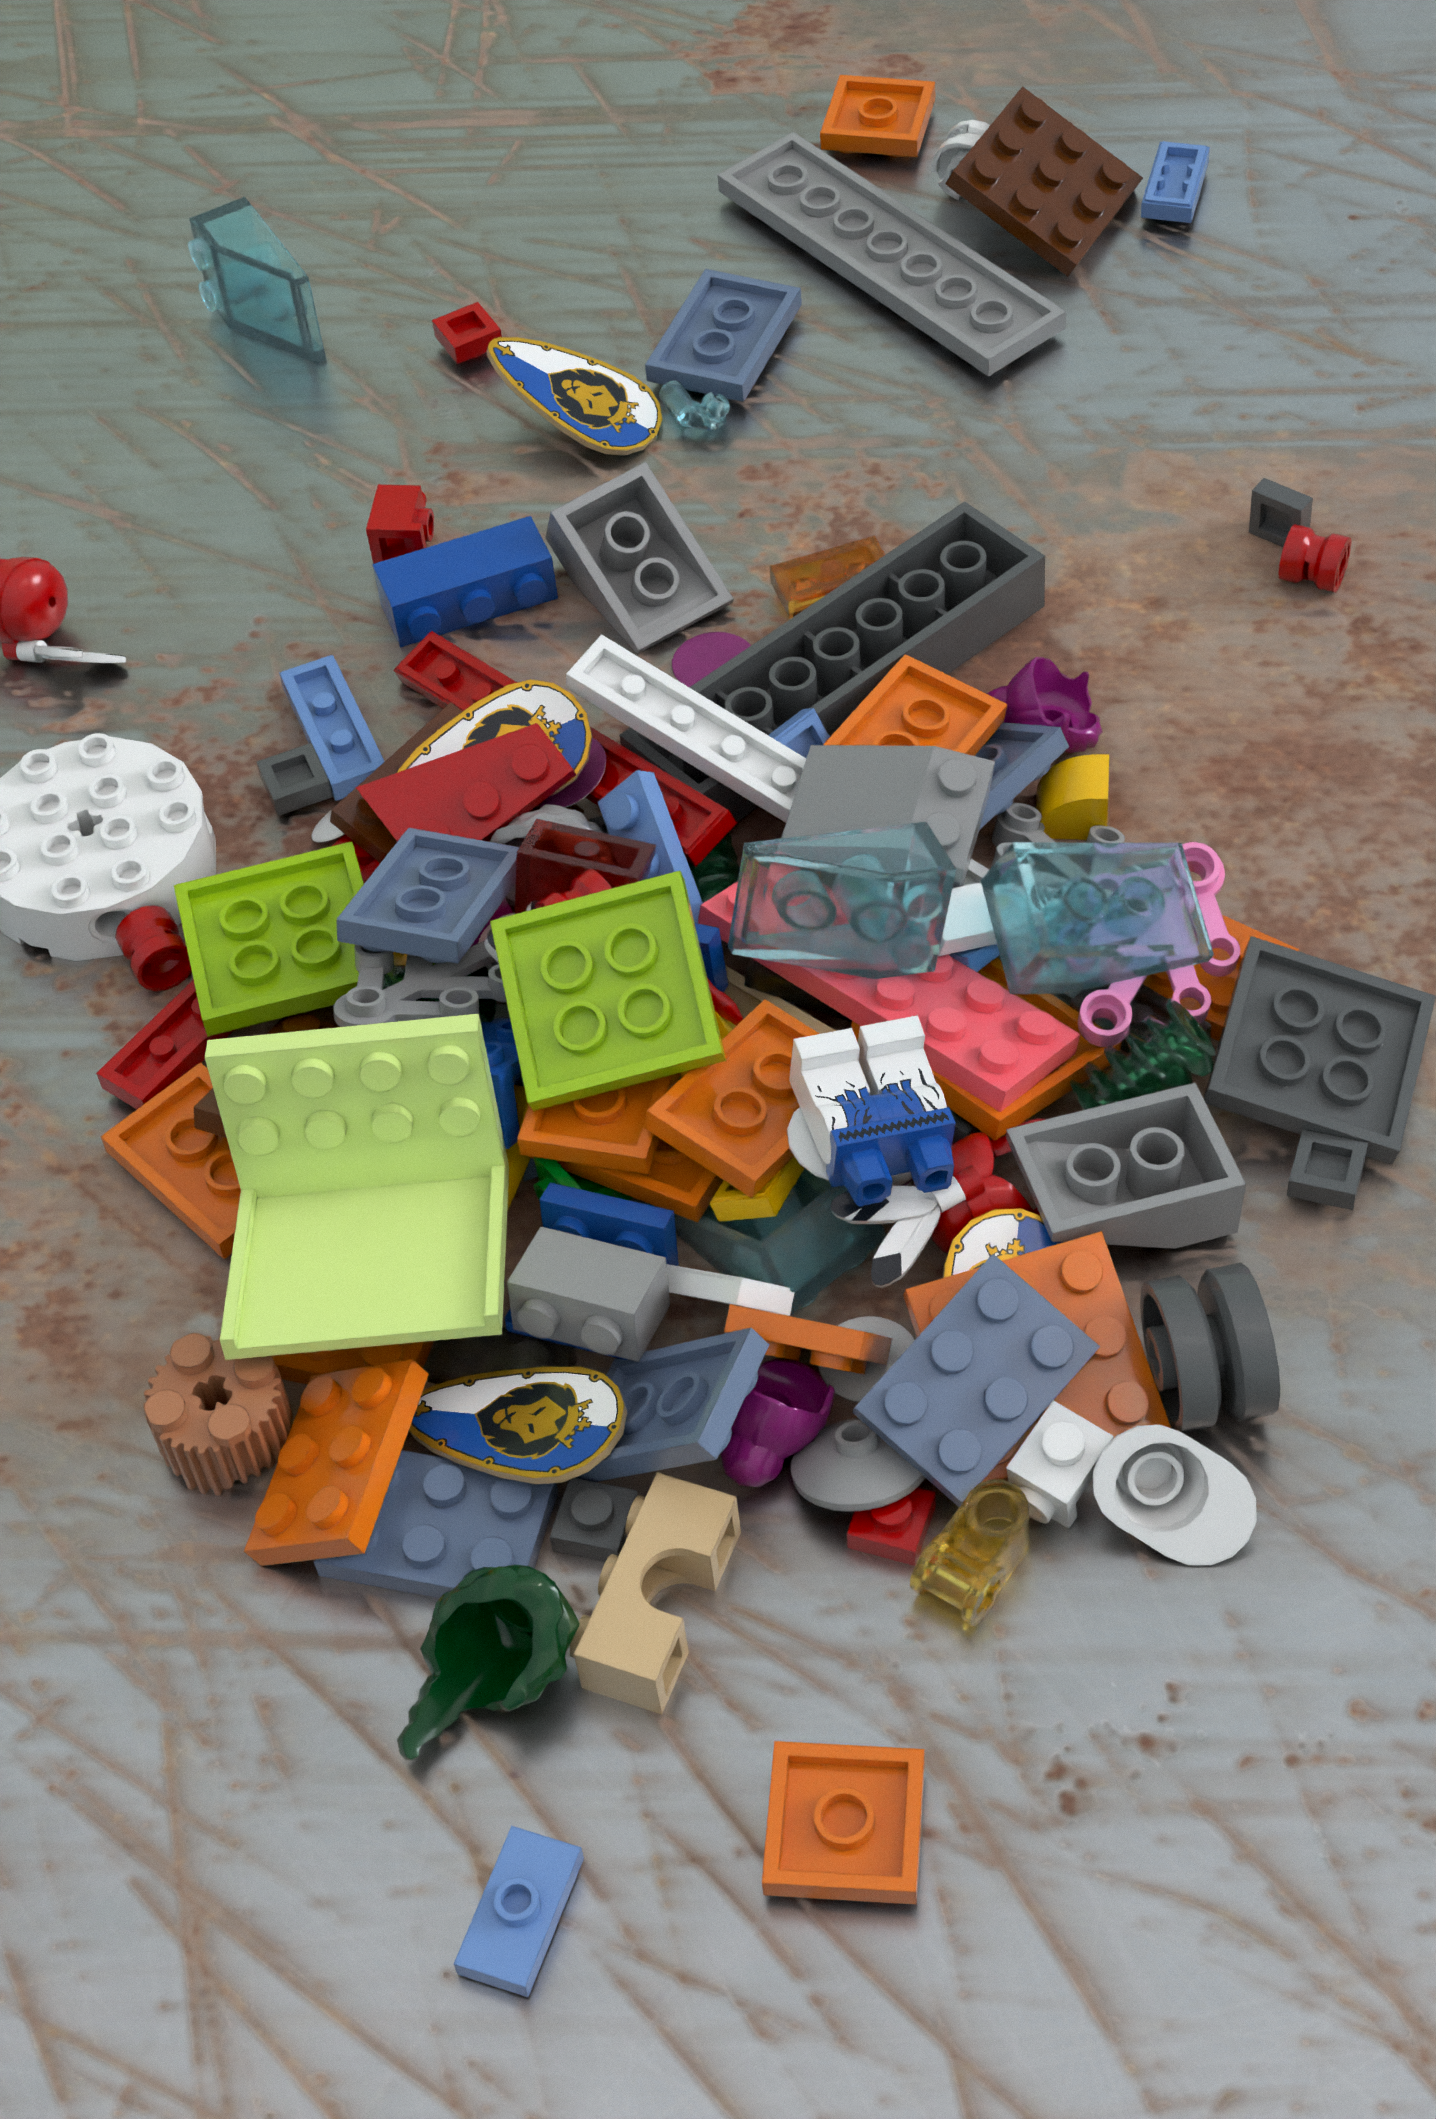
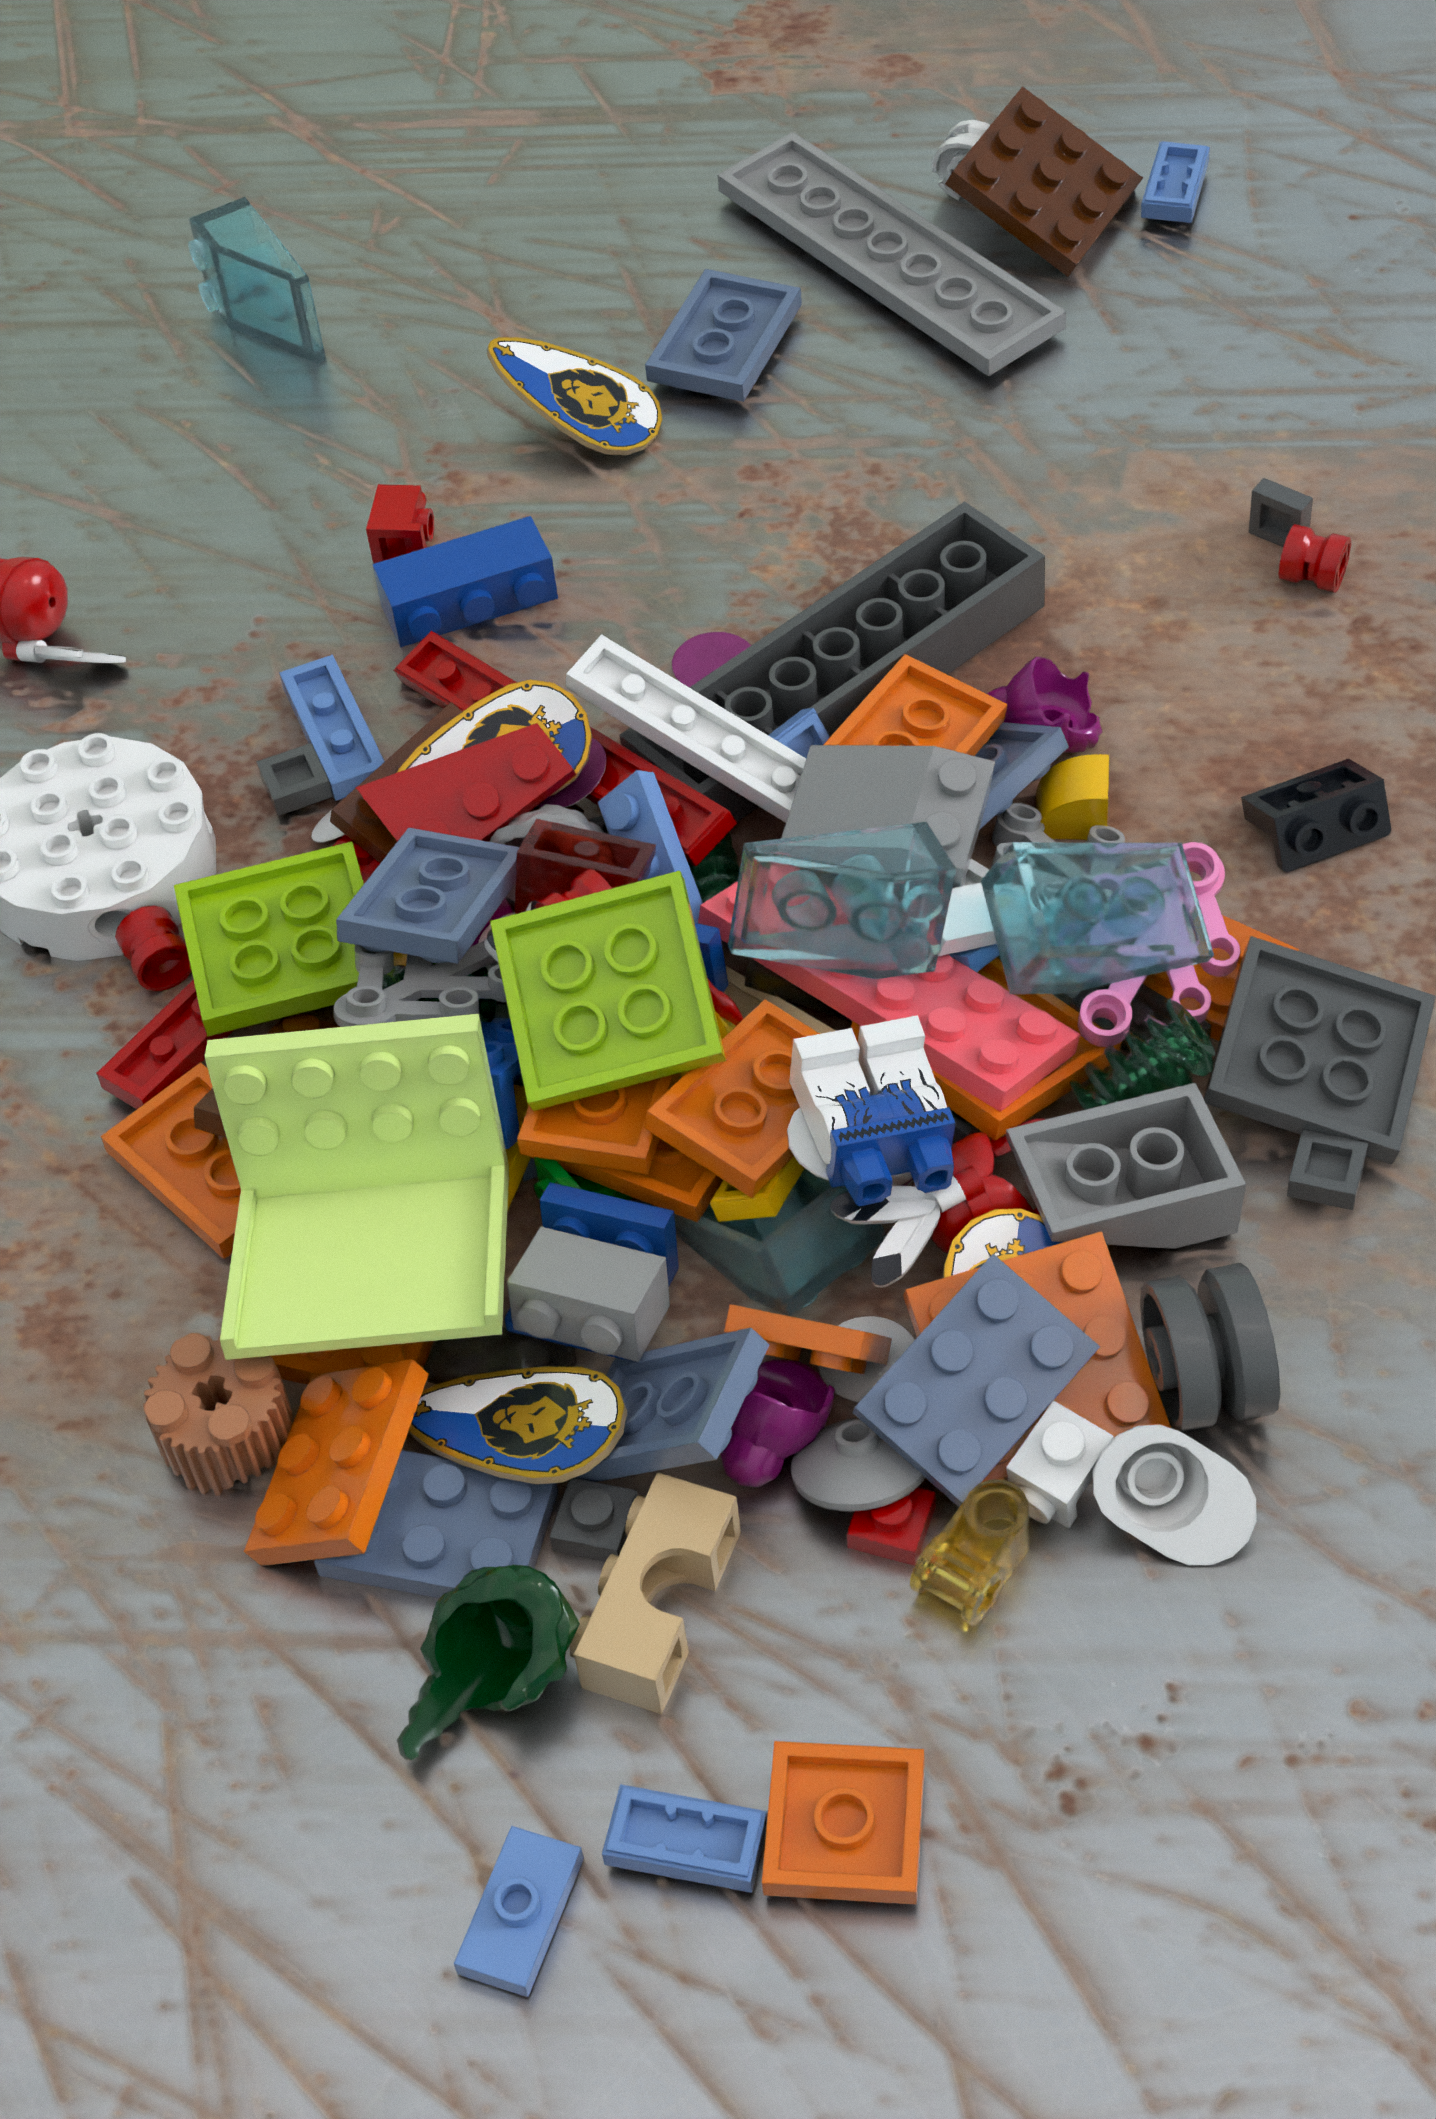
(466, 332): red plate -> none
(636, 559): light grey slope -> none
(685, 1838): none -> medium blue plate
(687, 413): clear light blue arm -> none
(729, 1290): white tile -> none
(813, 576): clear orange plate -> none
(878, 116): orange plate -> none
(1320, 813): none -> black bracket

